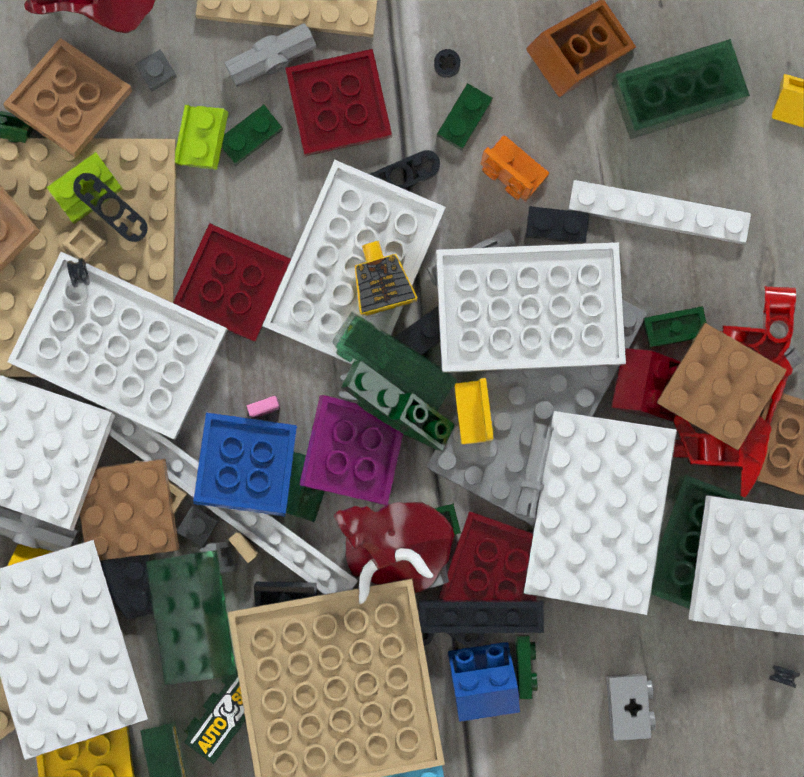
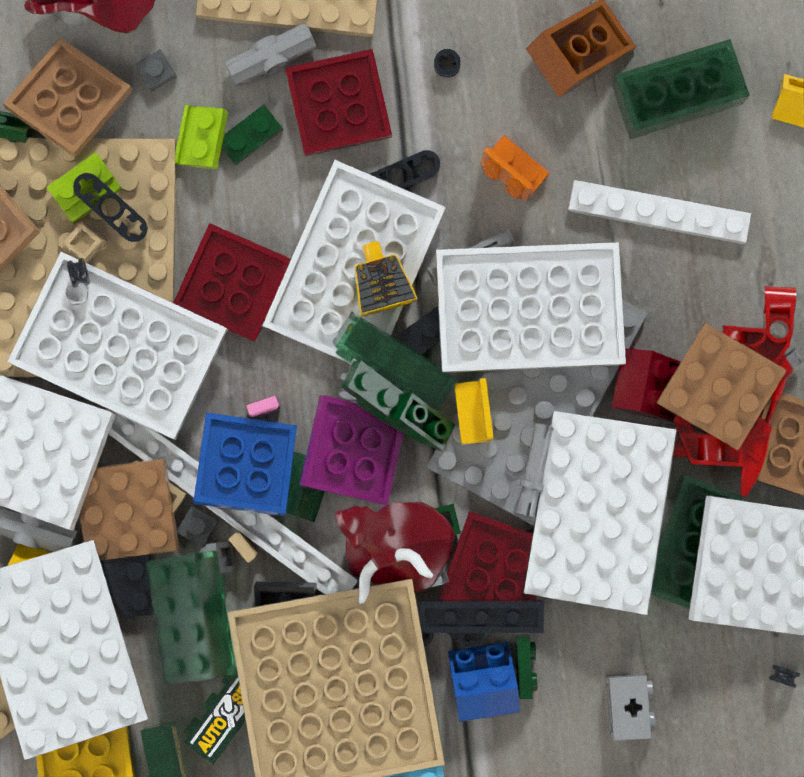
(464, 117): dark green plate -> none
(557, 225): black plate -> none
(674, 326): dark green plate -> none

